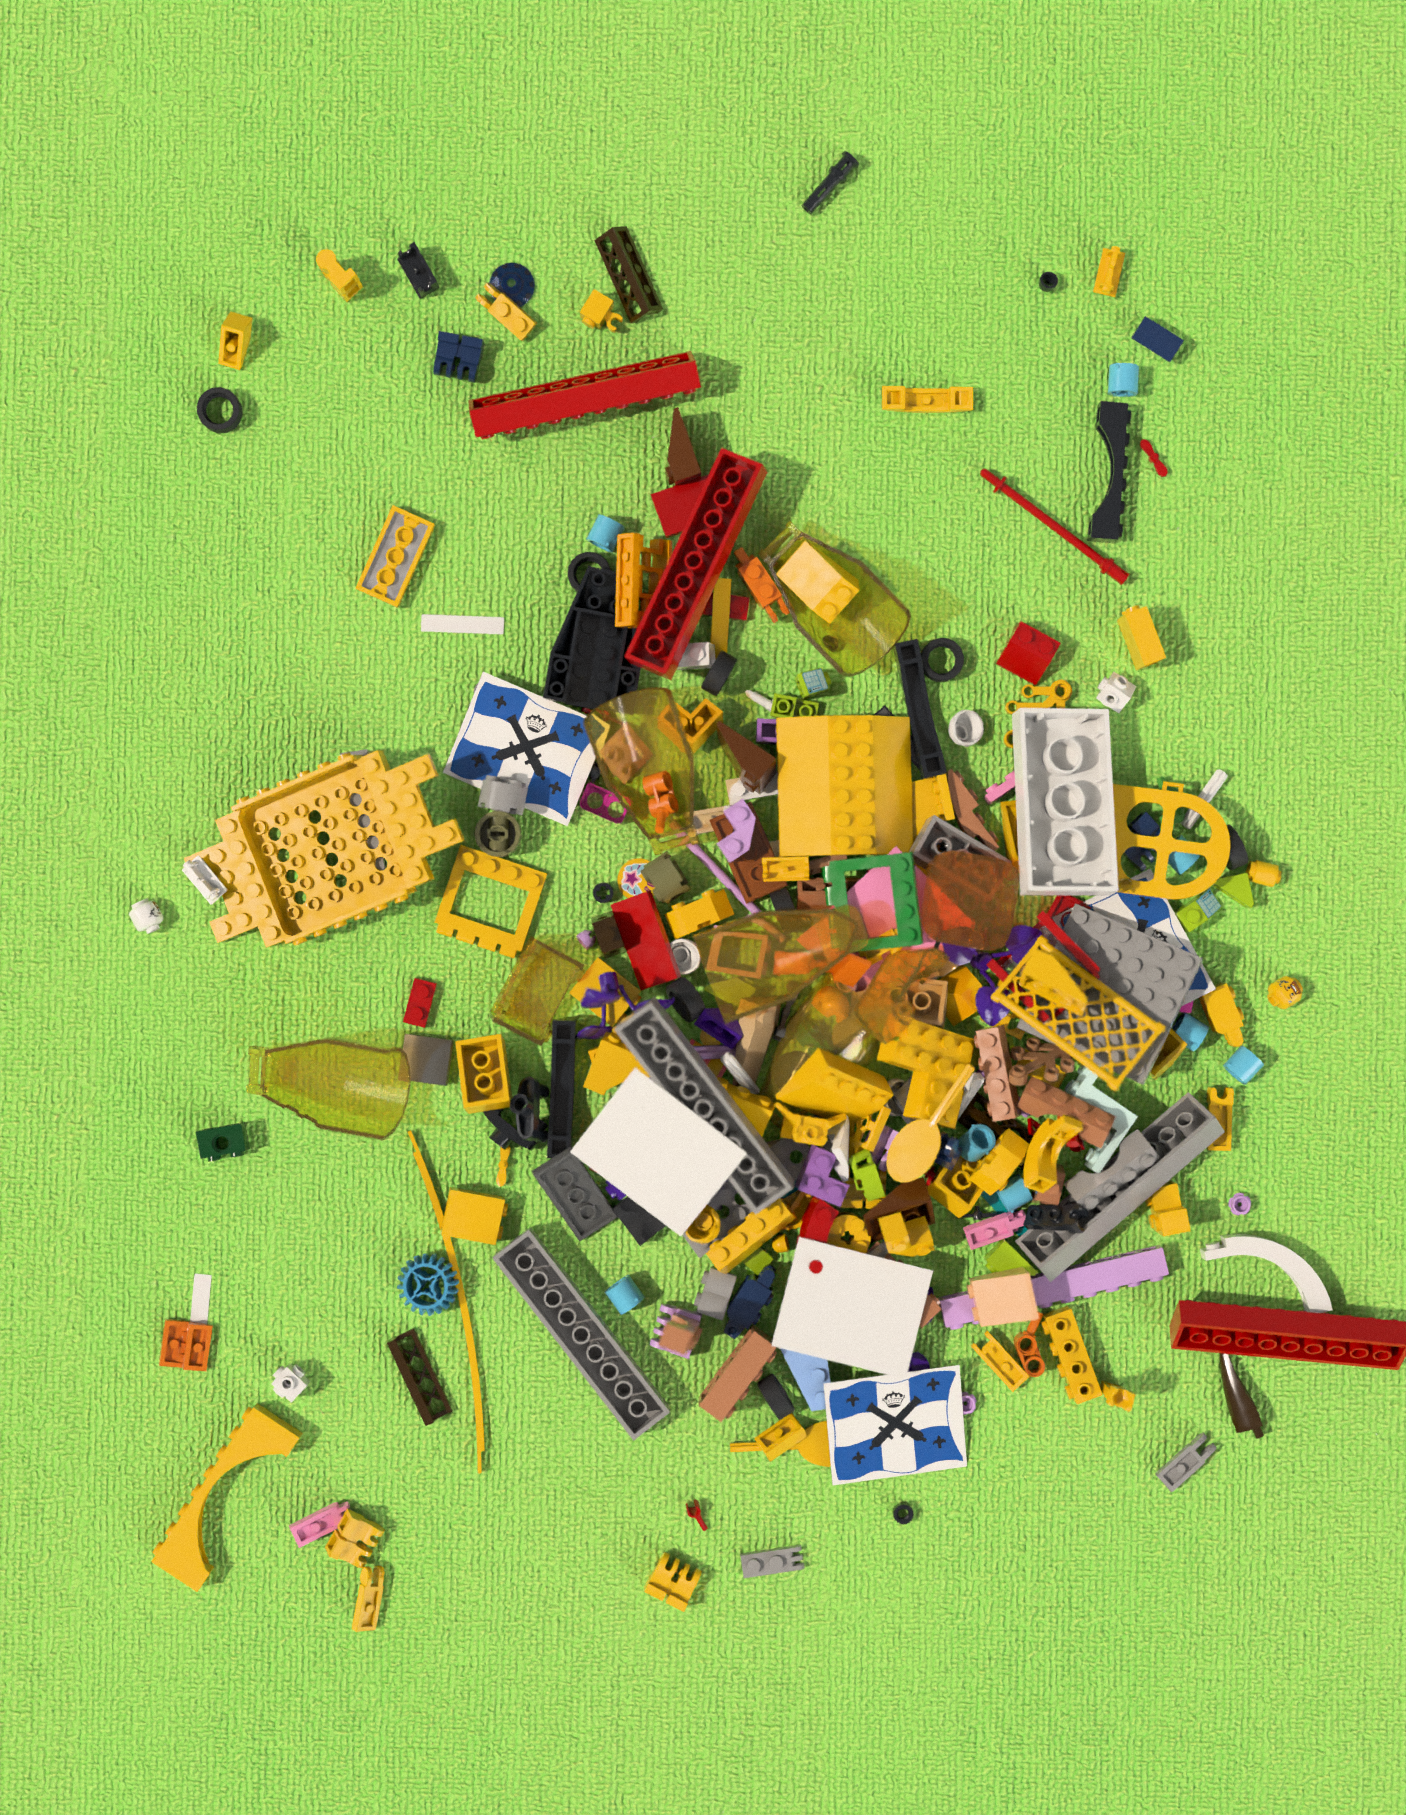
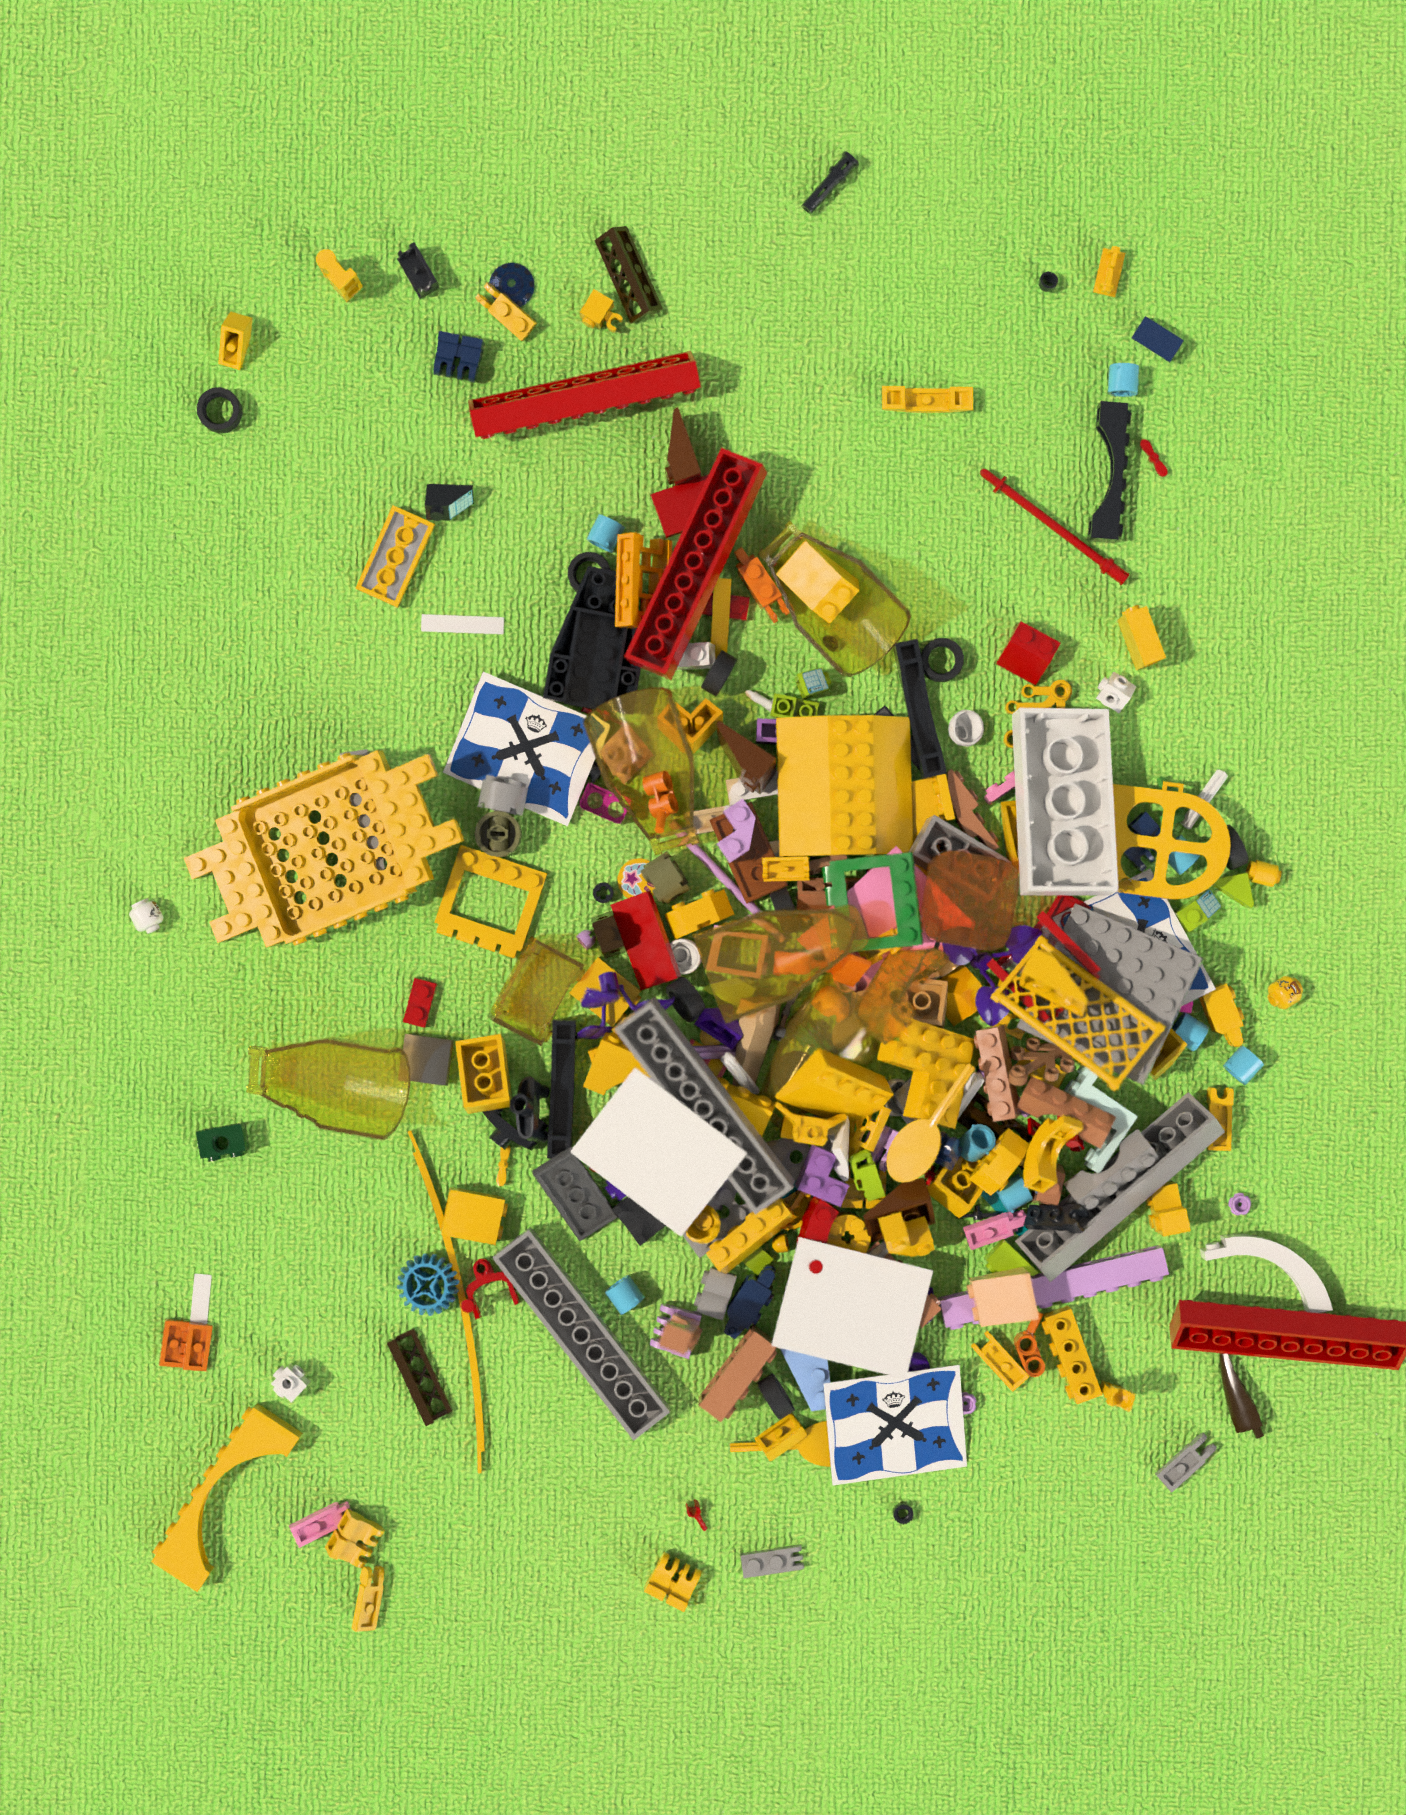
(204, 879): white hinge -> none
(447, 500): none -> black slope
(482, 1278): none -> red piece

